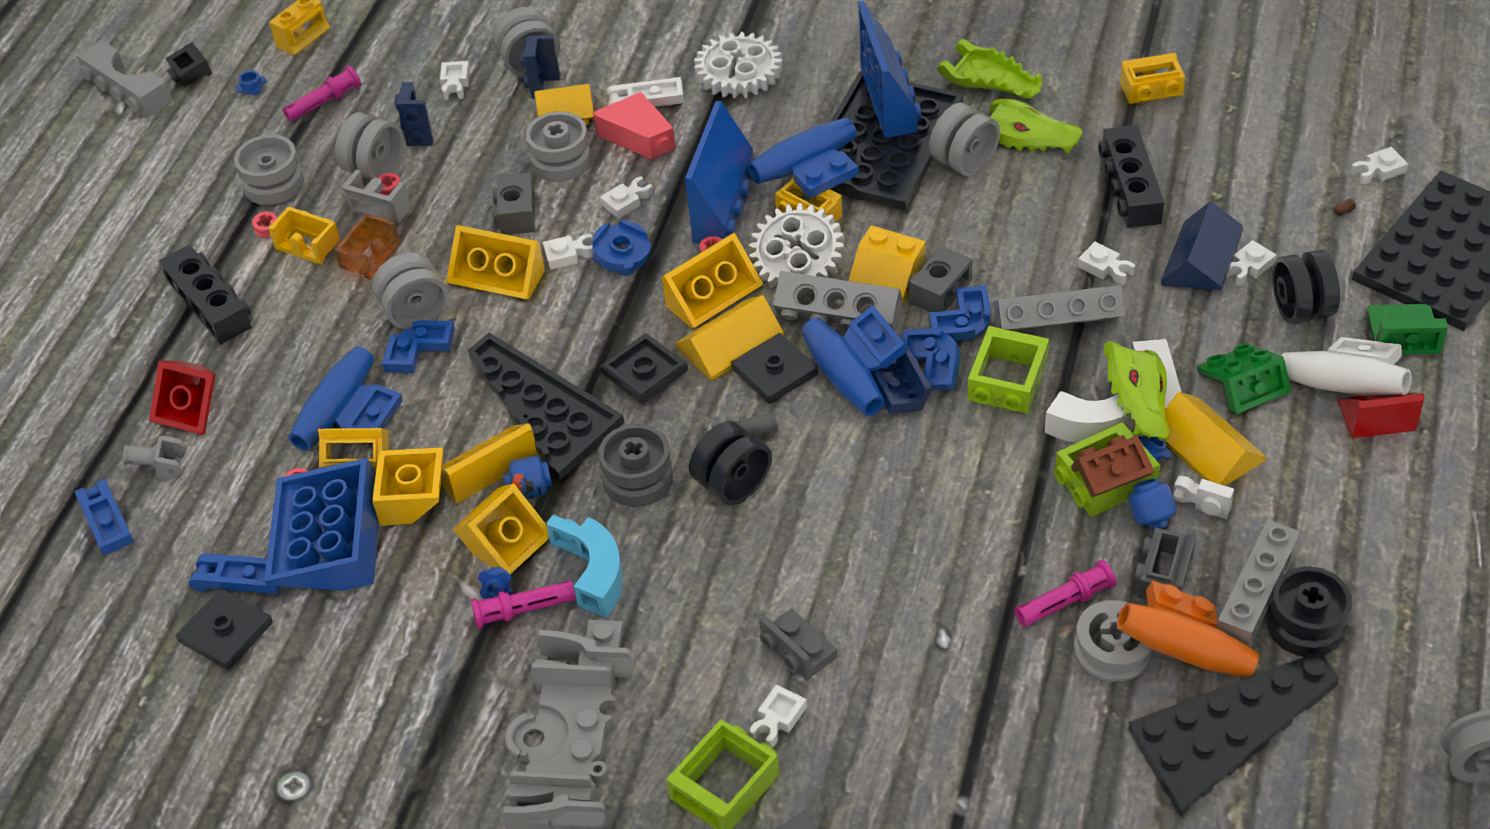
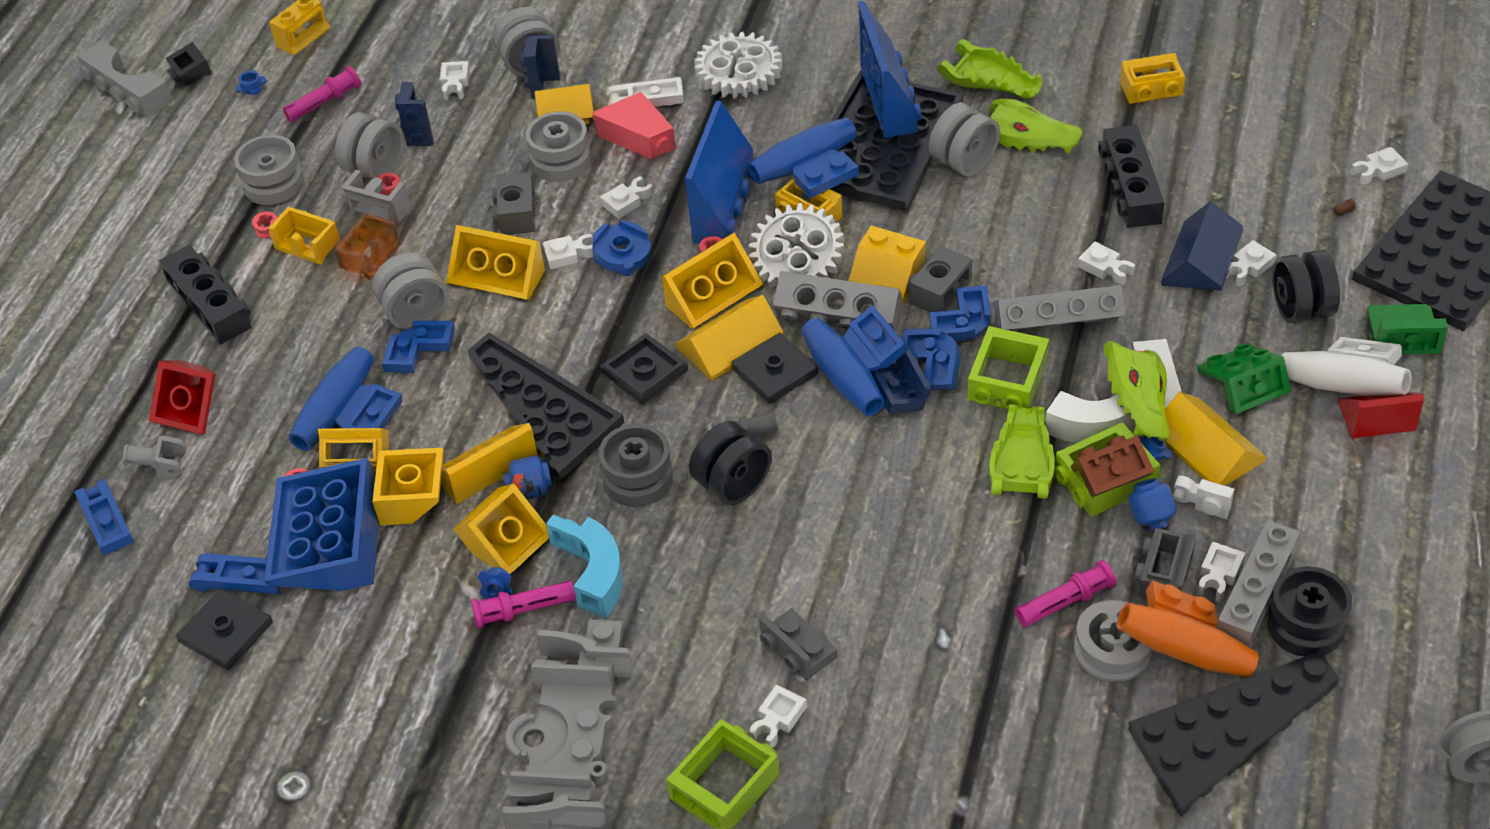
(1022, 455): none -> lime animal
(1220, 568): none -> white plate

